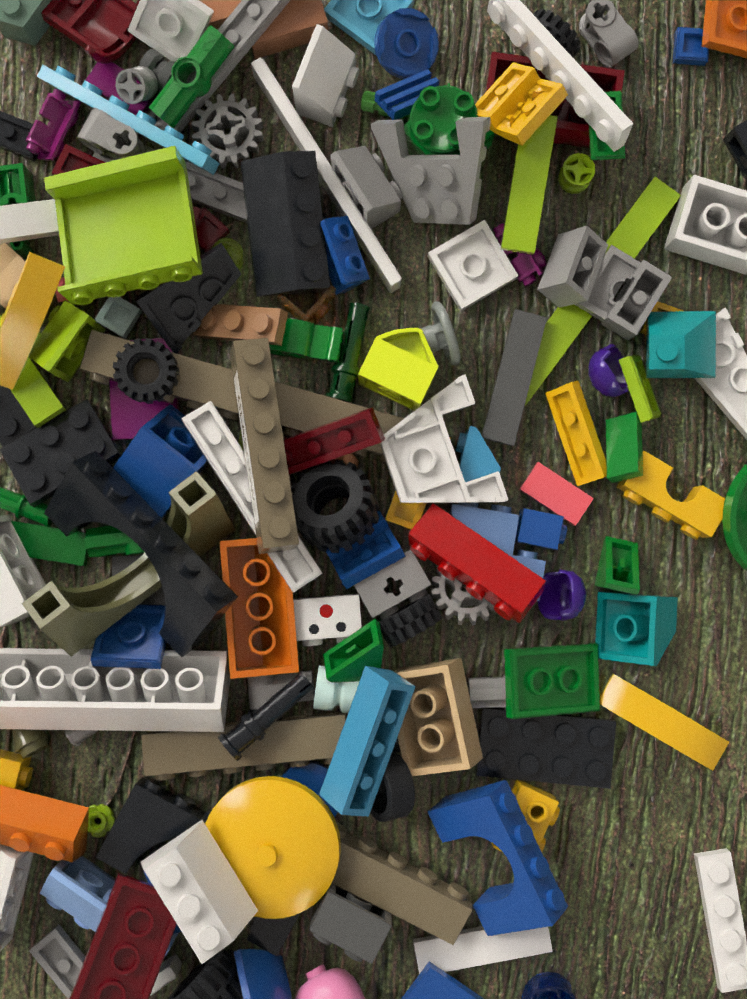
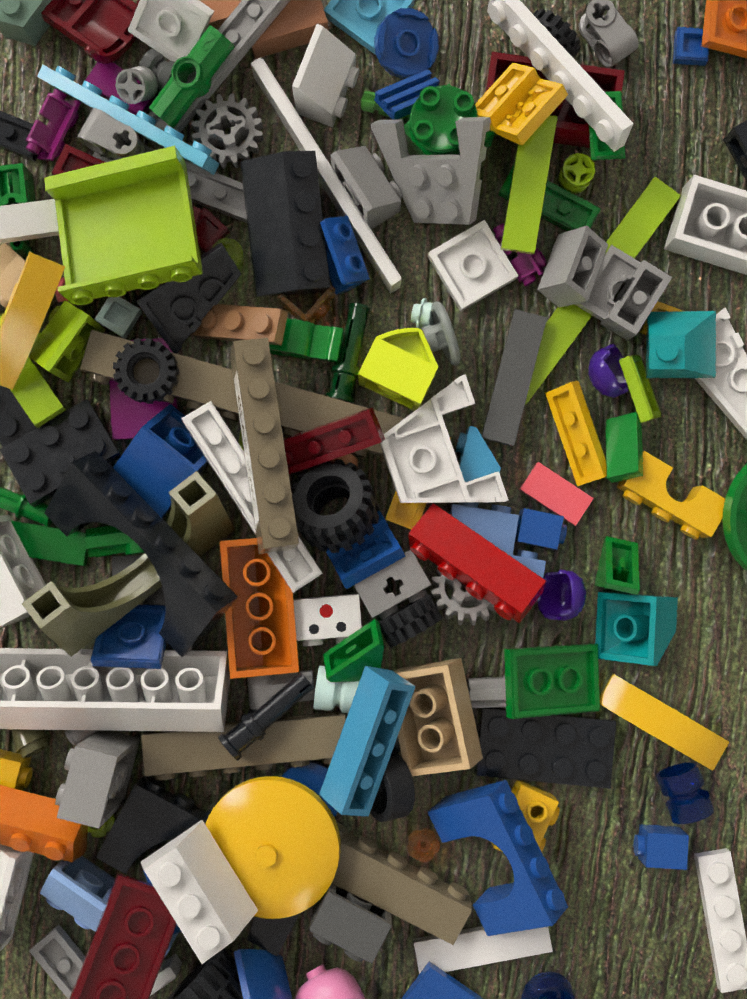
(97, 778): none -> light grey brick
(422, 314): none -> light aqua plate
(432, 845): none -> clear orange plate
(560, 206): none -> green tile
(662, 846): none -> blue brick
(686, 797): none -> clear blue wheel

